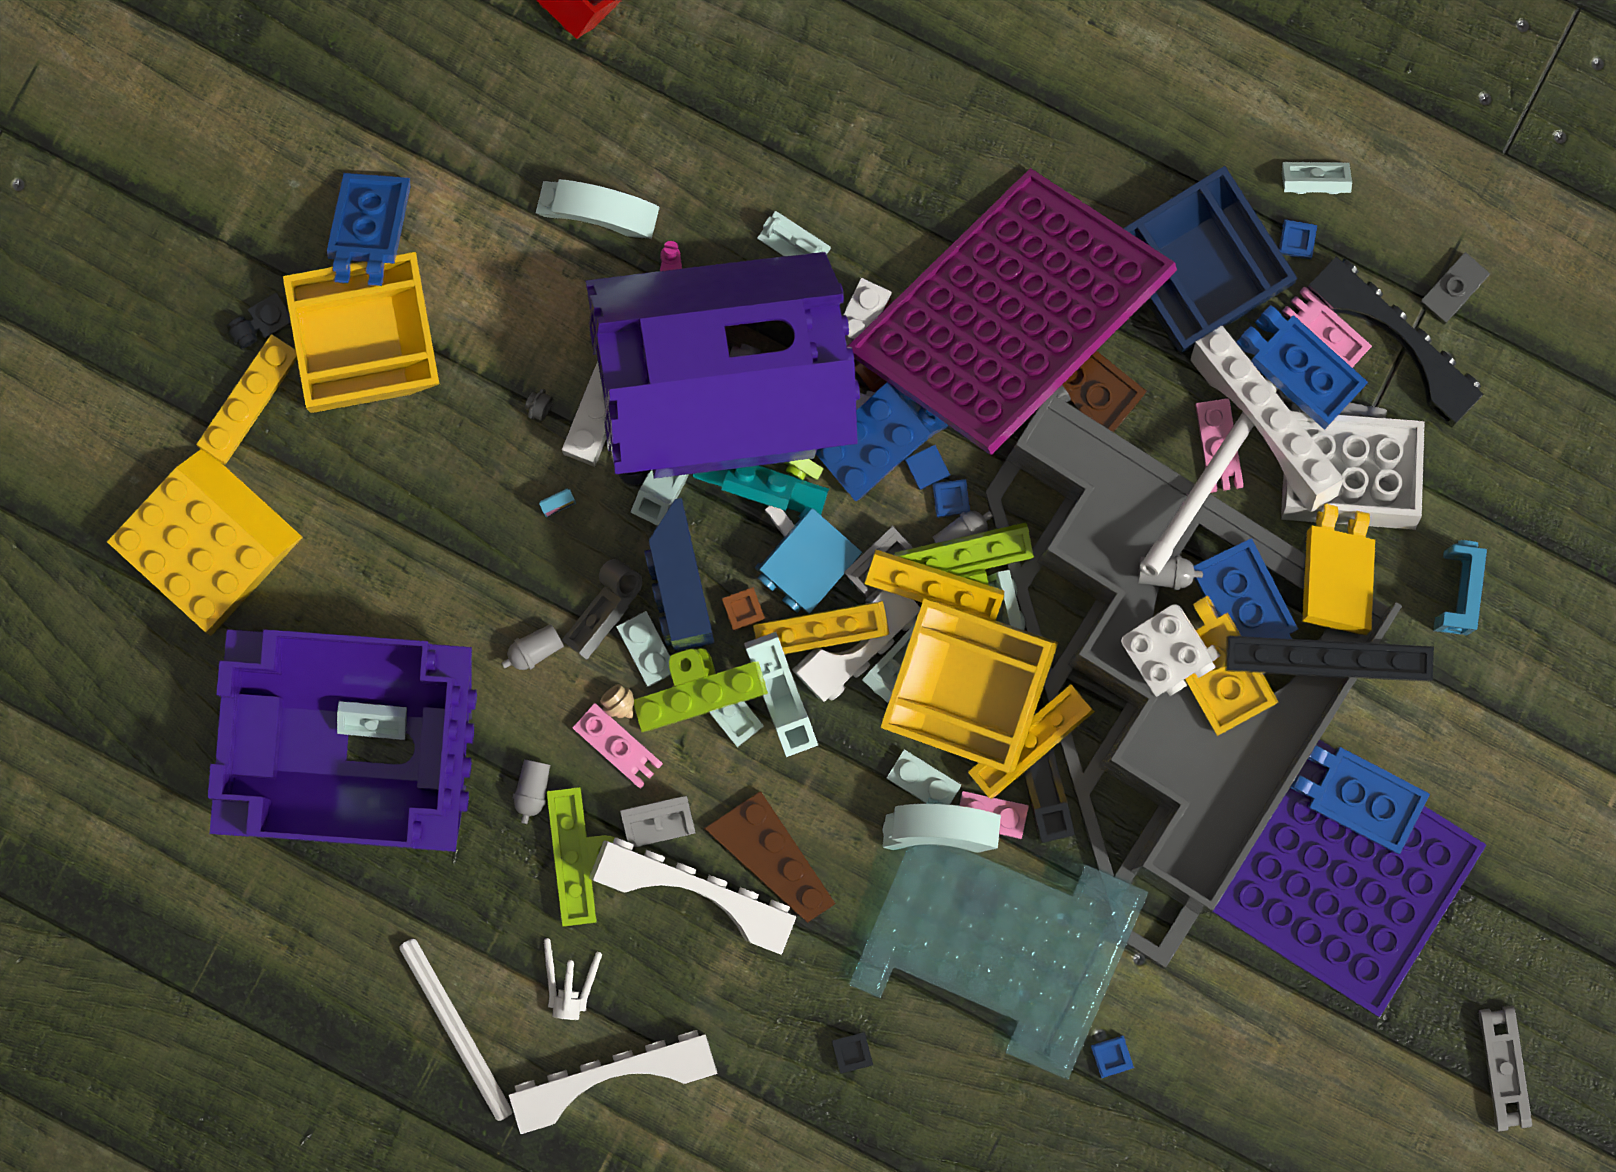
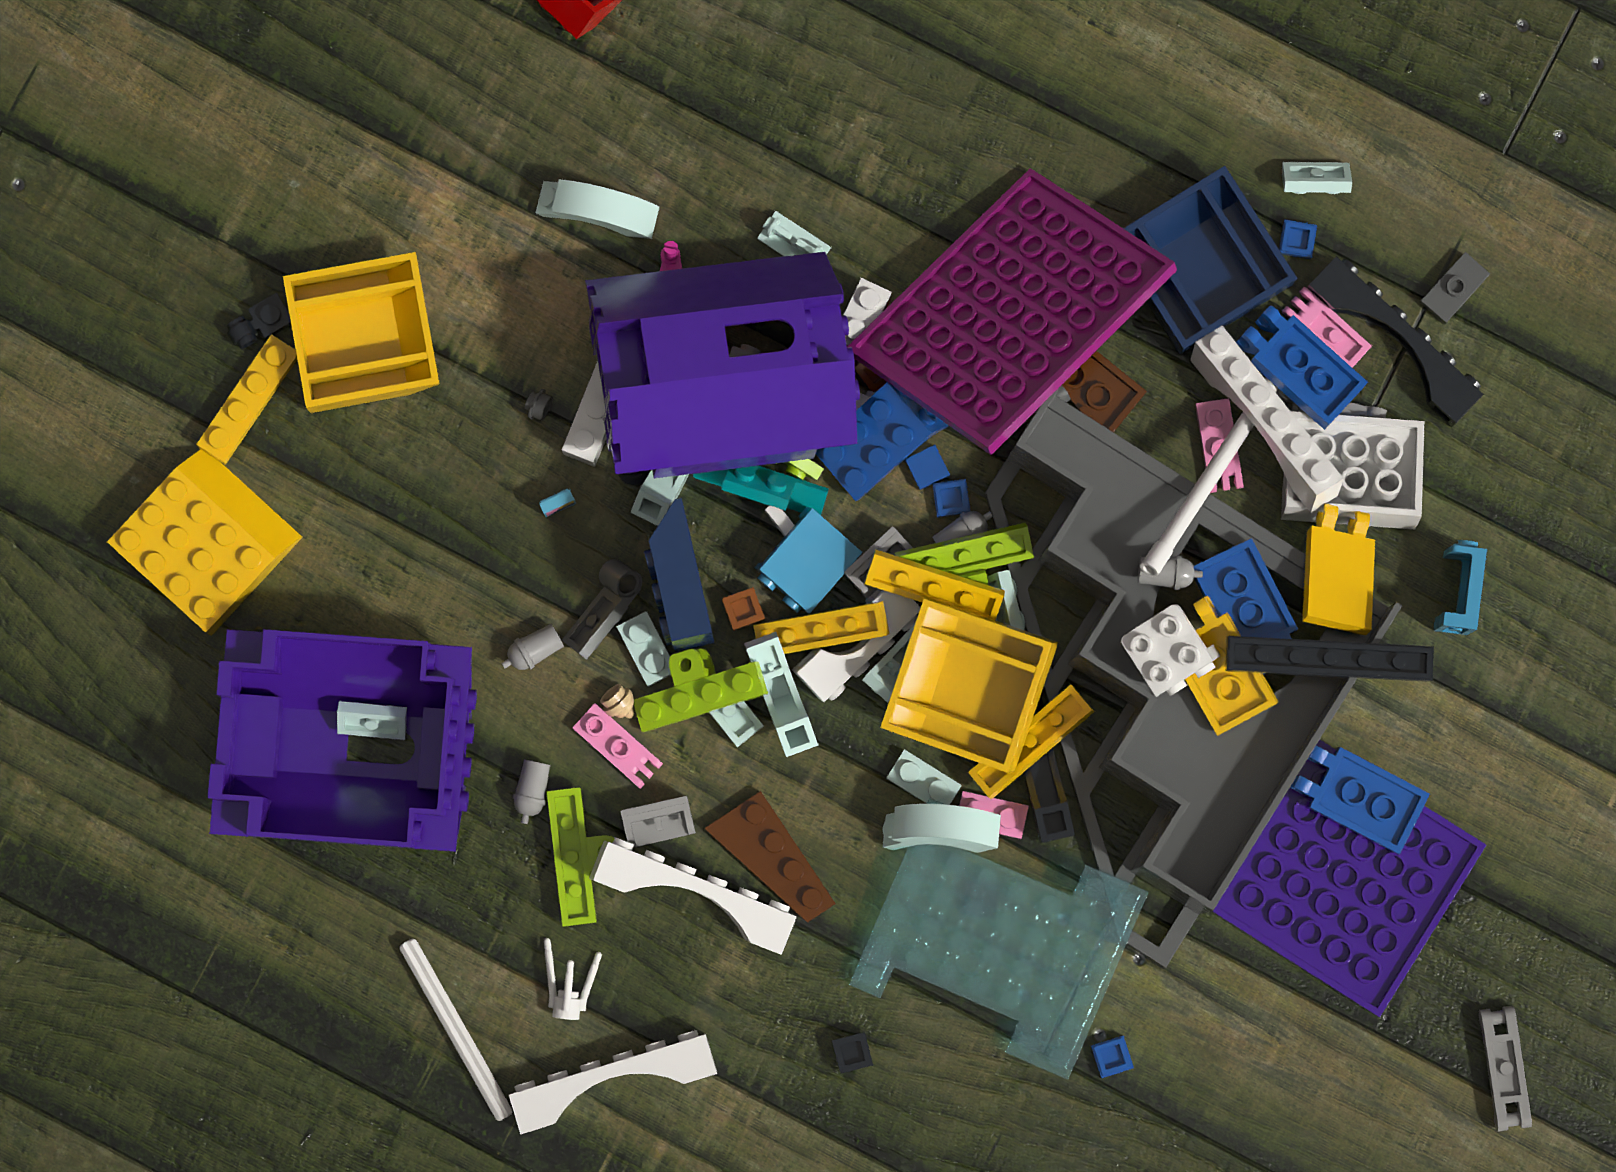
(367, 224): blue tile -> none

